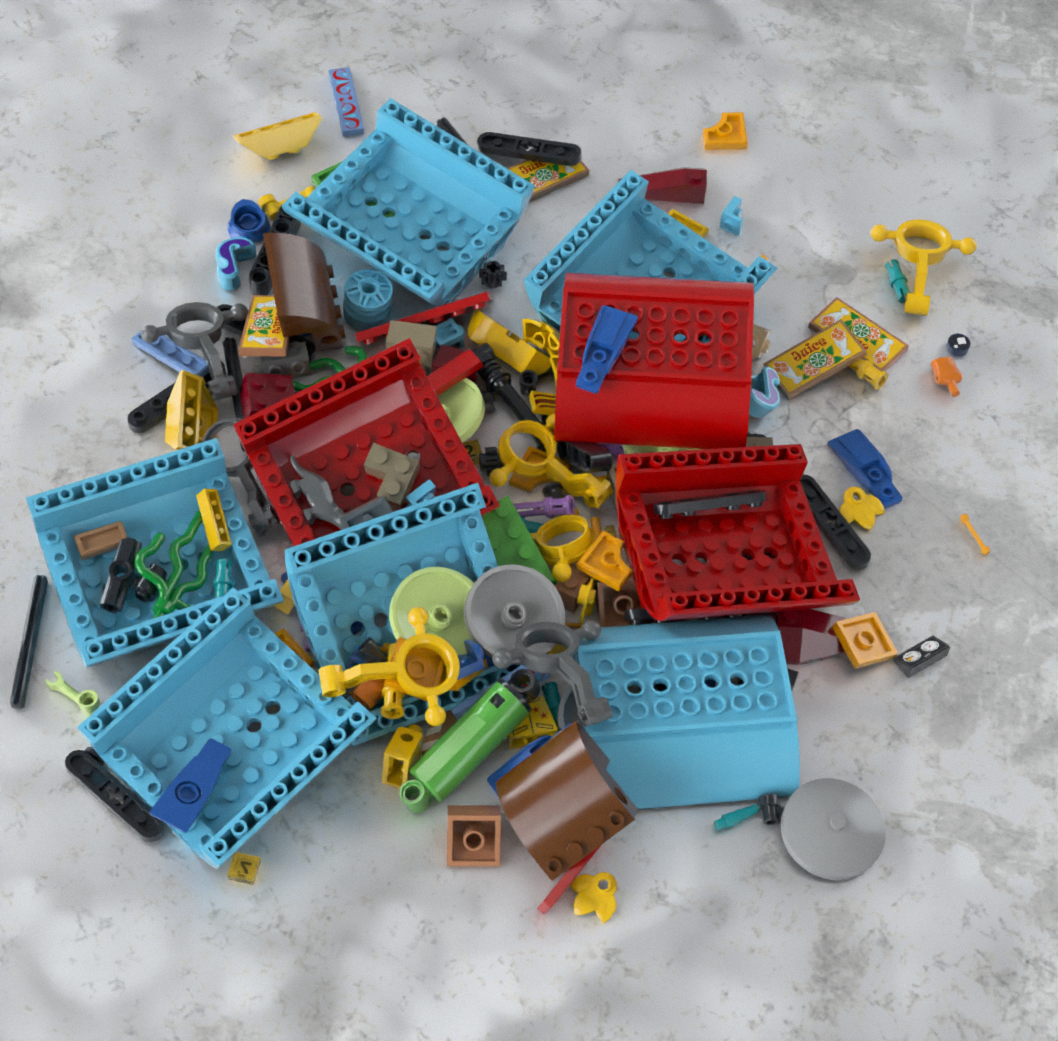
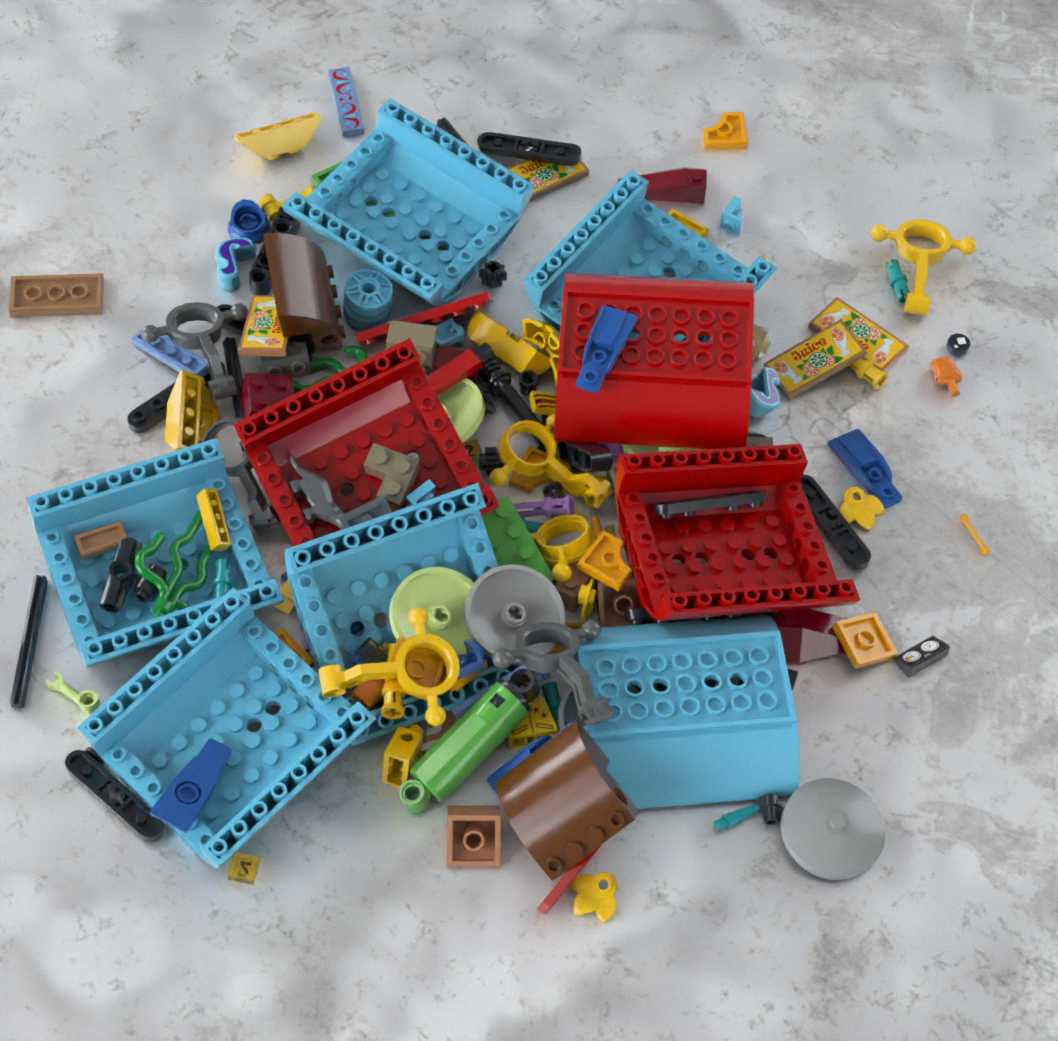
(56, 295): none -> medium nougat tile

